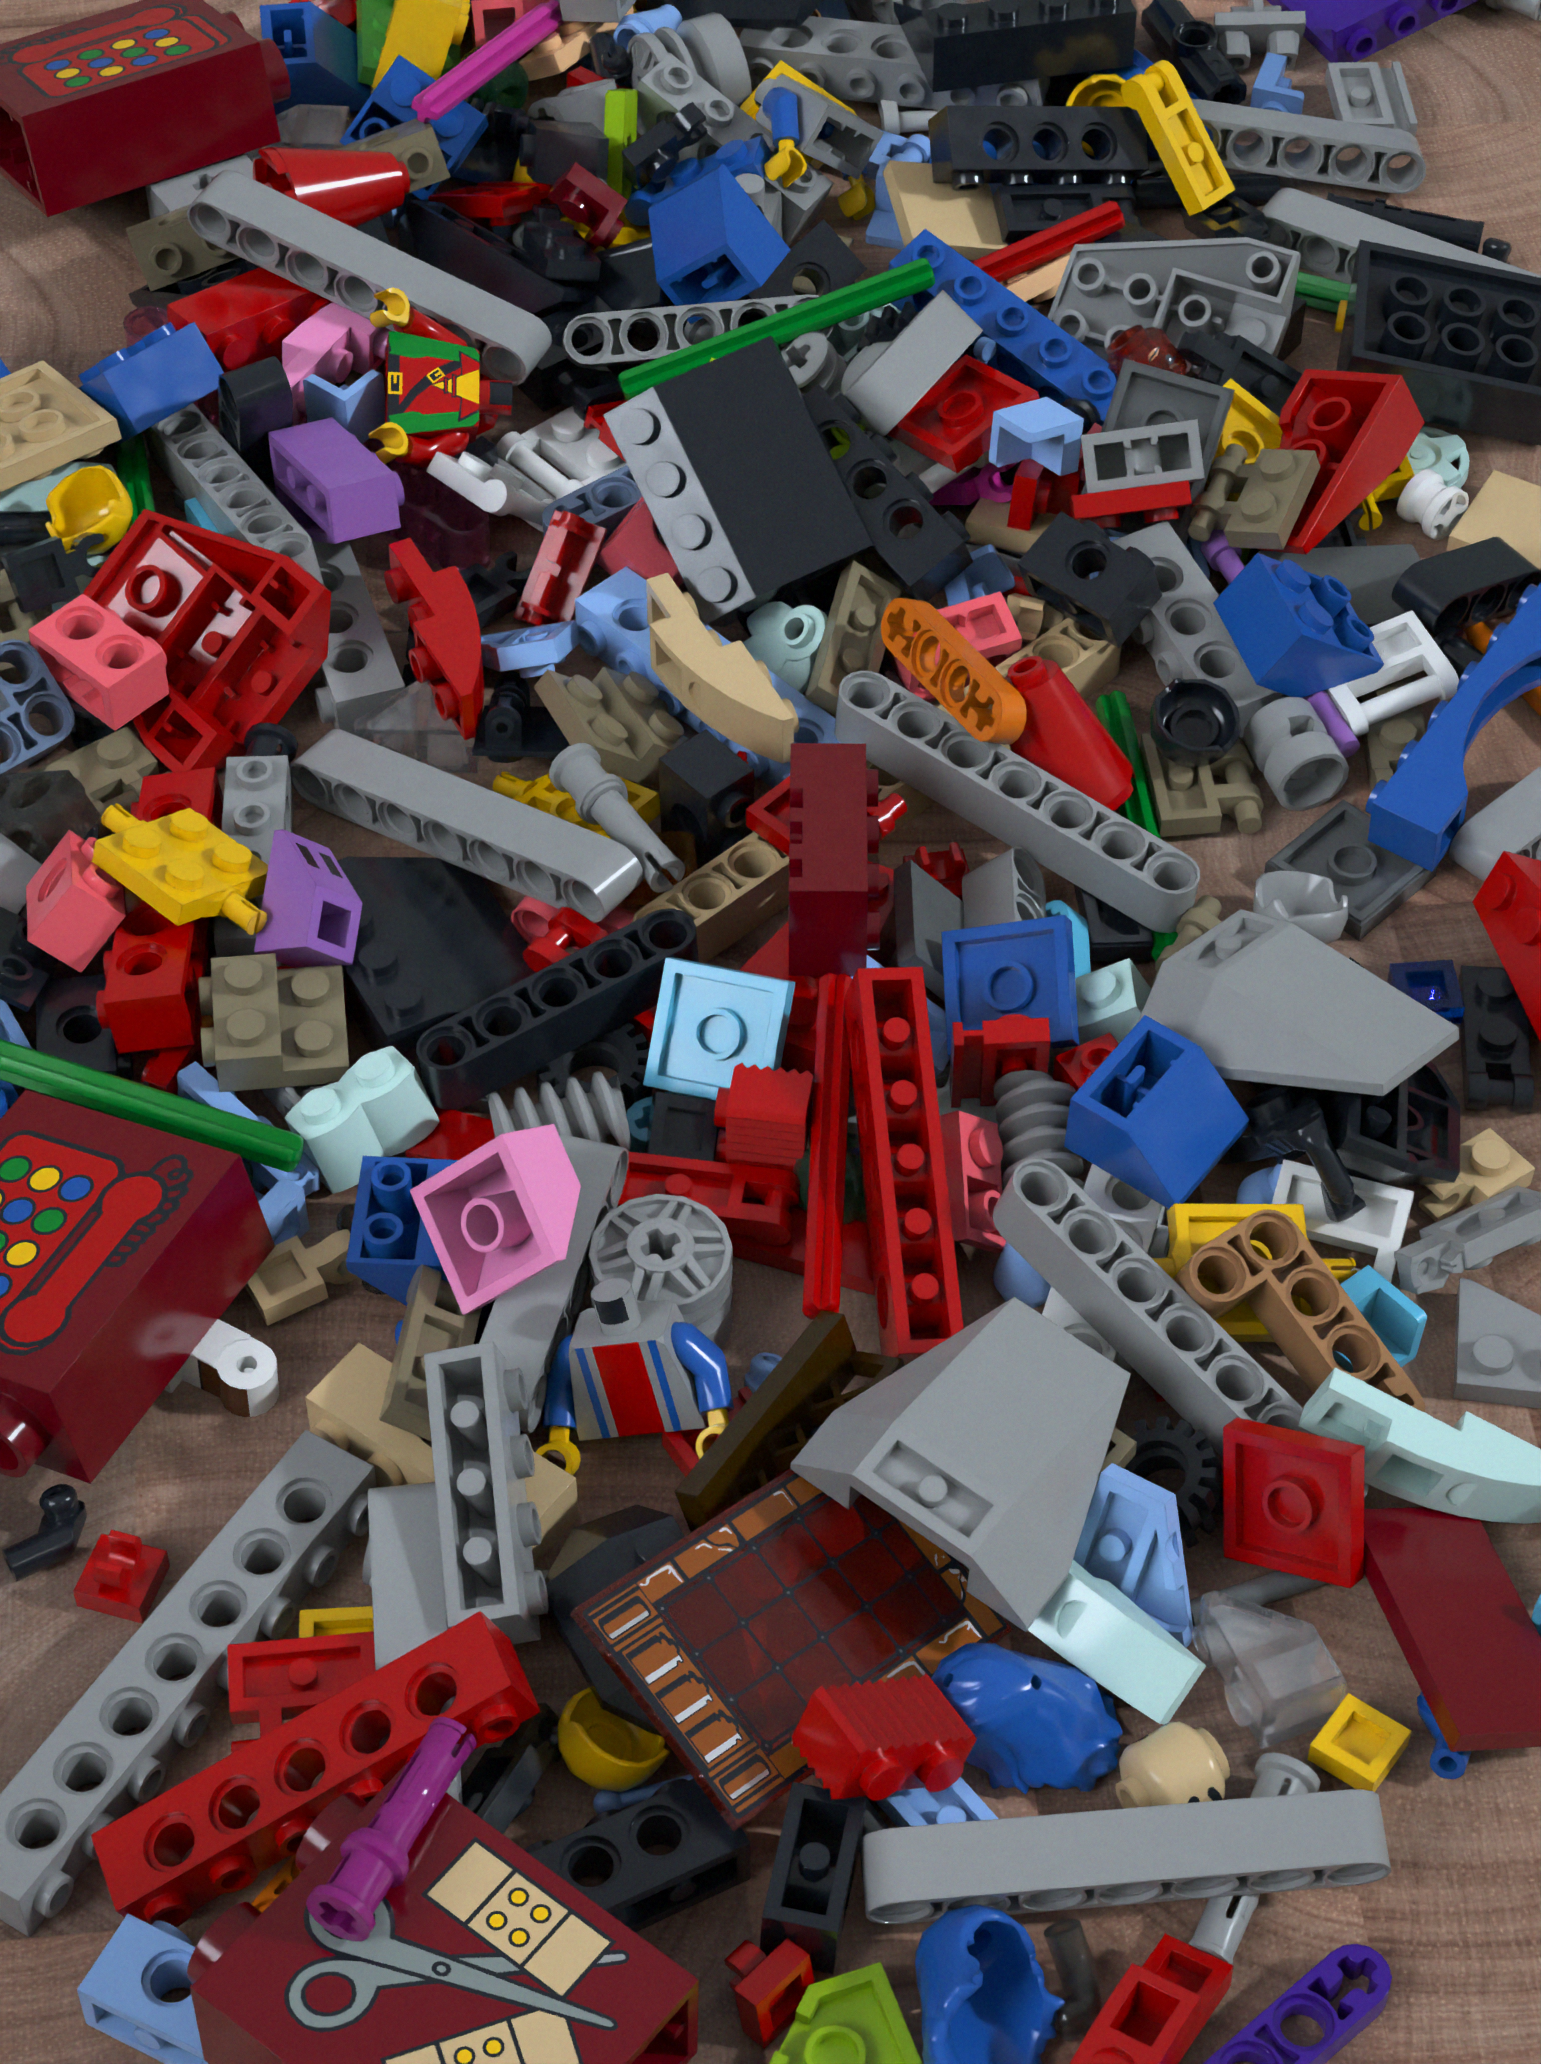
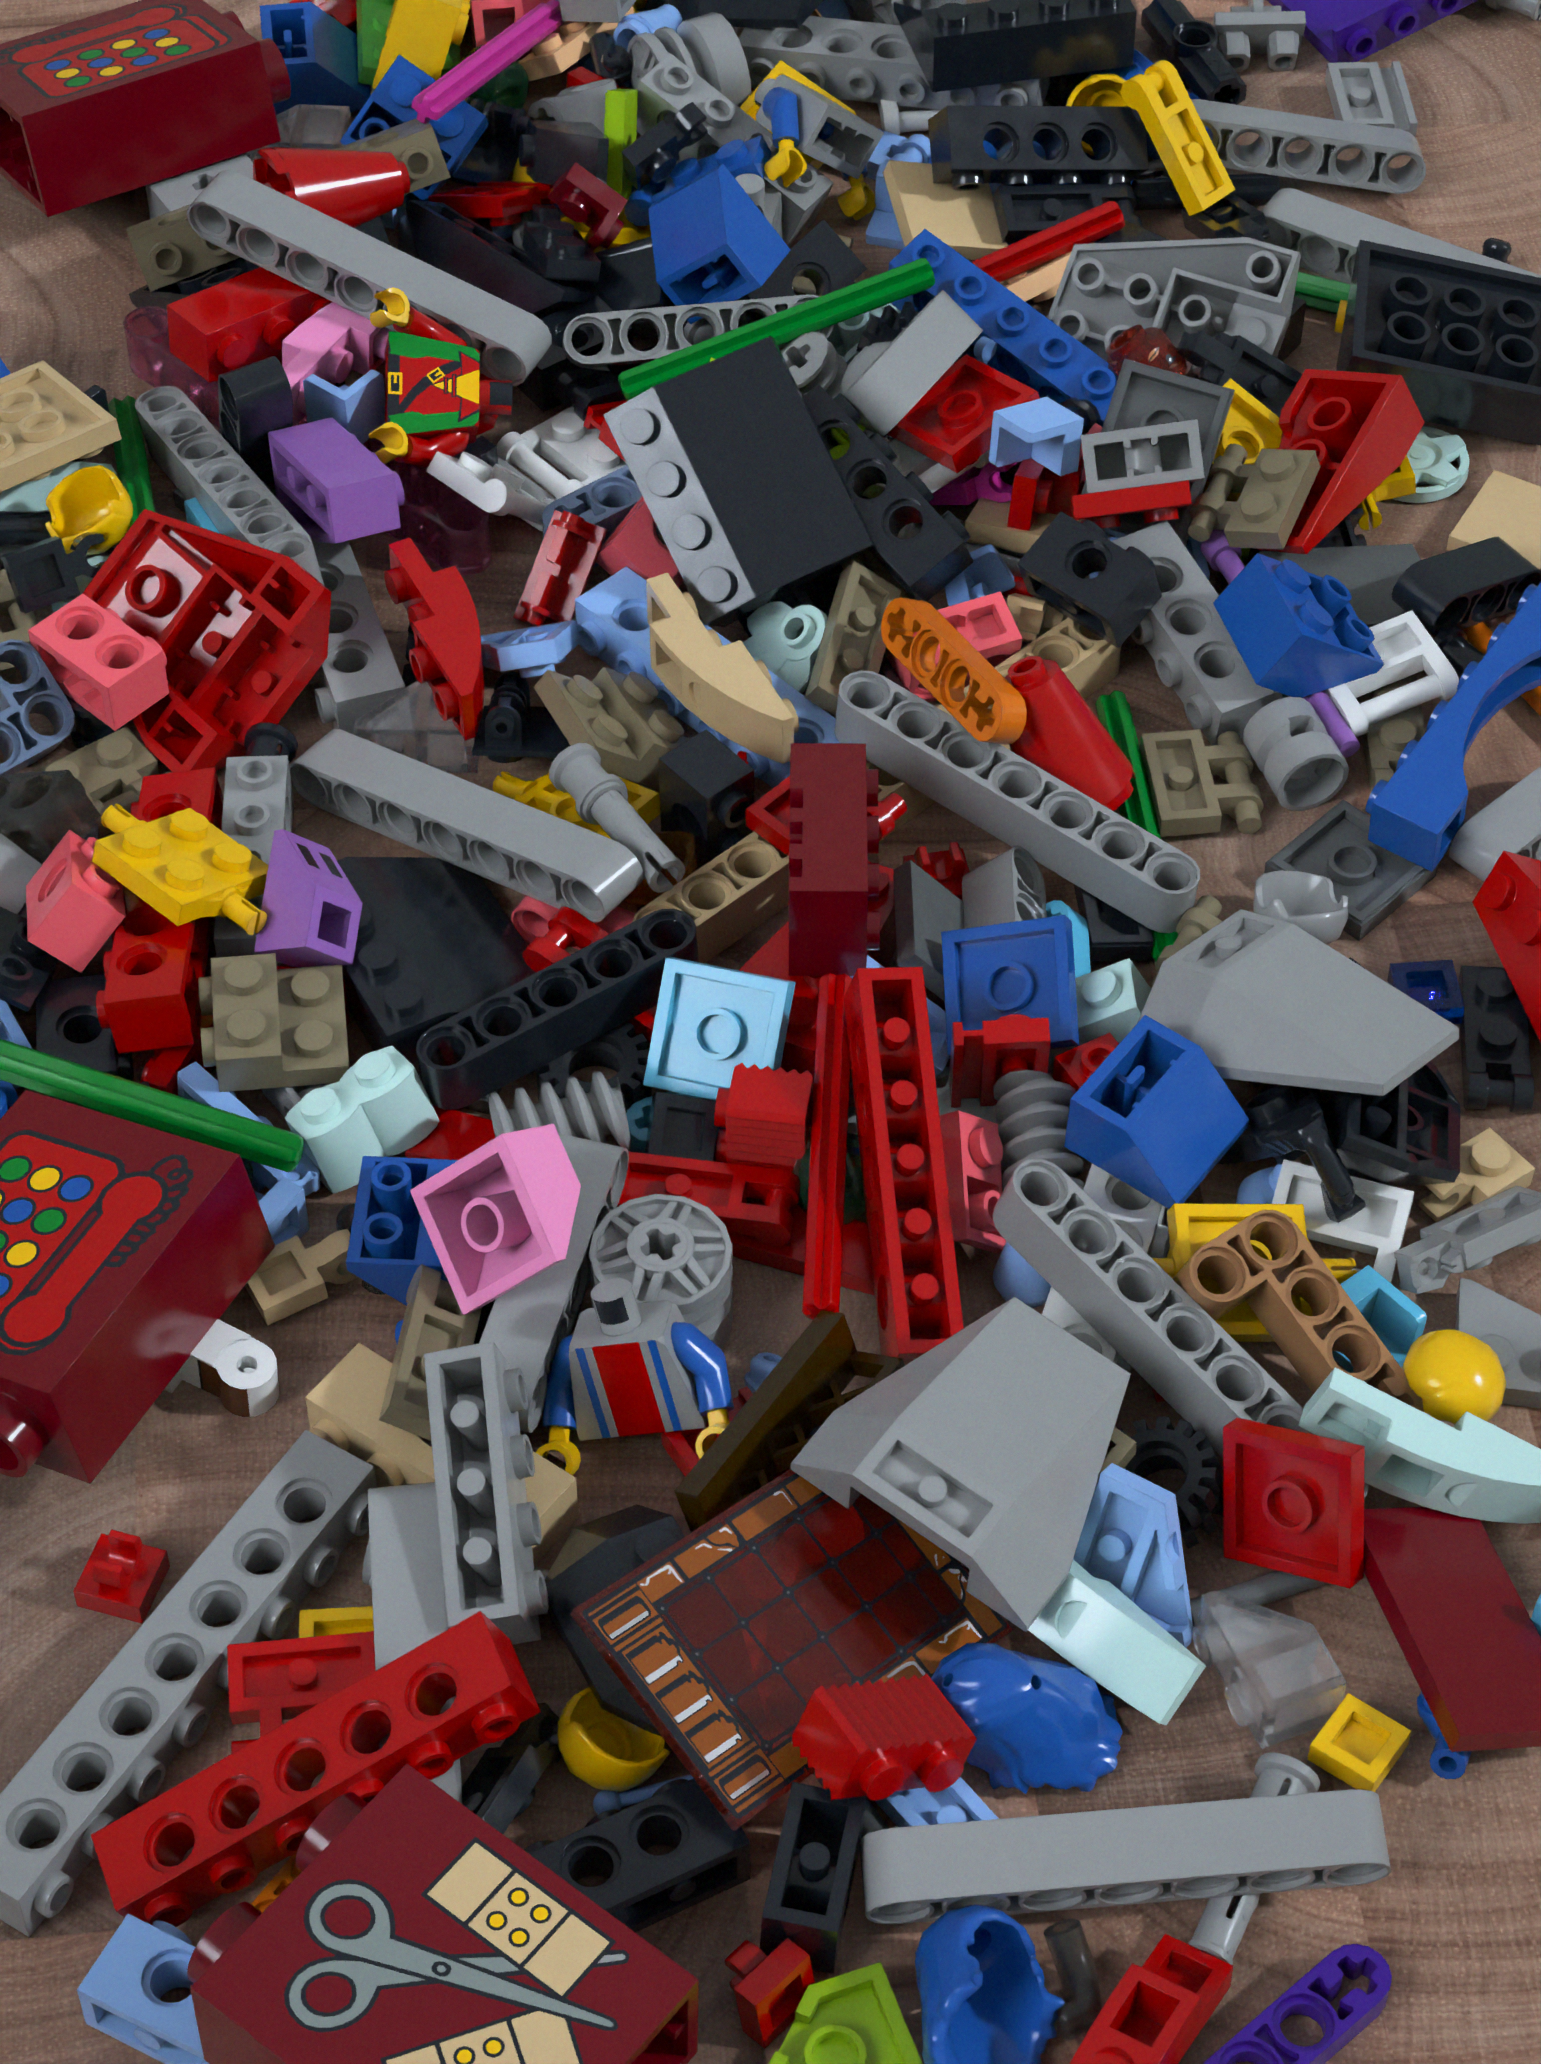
(56, 1535): black arm -> none
(153, 378): blue slope -> none
(377, 1855): magenta pin -> none
(495, 589): black plate -> none
(1172, 1768): tan head -> none
(1194, 722): black hair -> none
(1273, 90): medium blue bracket -> none
(1432, 504): white wheel -> none
(1442, 227): black pin -> none
(1455, 1375): none -> yellow hair

